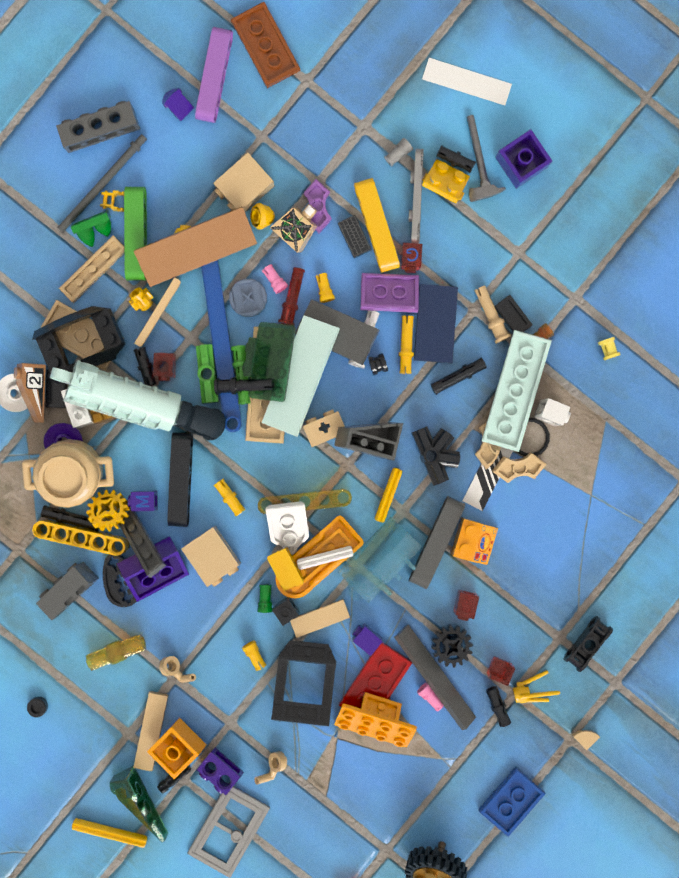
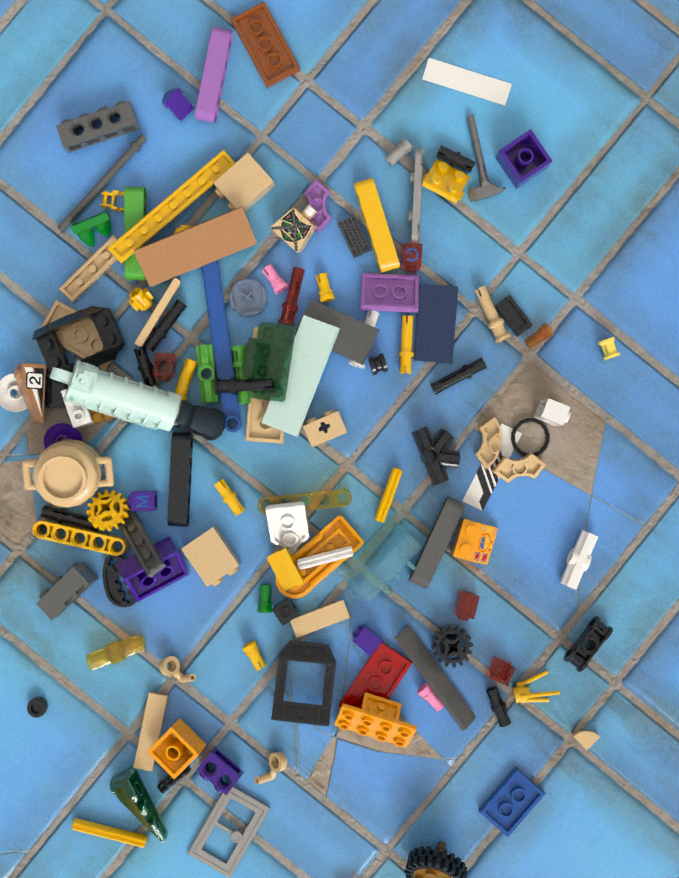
(159, 333): none -> black pin
(171, 207): none -> yellow tile
(185, 378): none -> yellow pin
(261, 216): yellow cone -> none
(371, 439): dark grey wedge -> none
(516, 390): light aqua tile -> none
(578, 559): none -> white piece

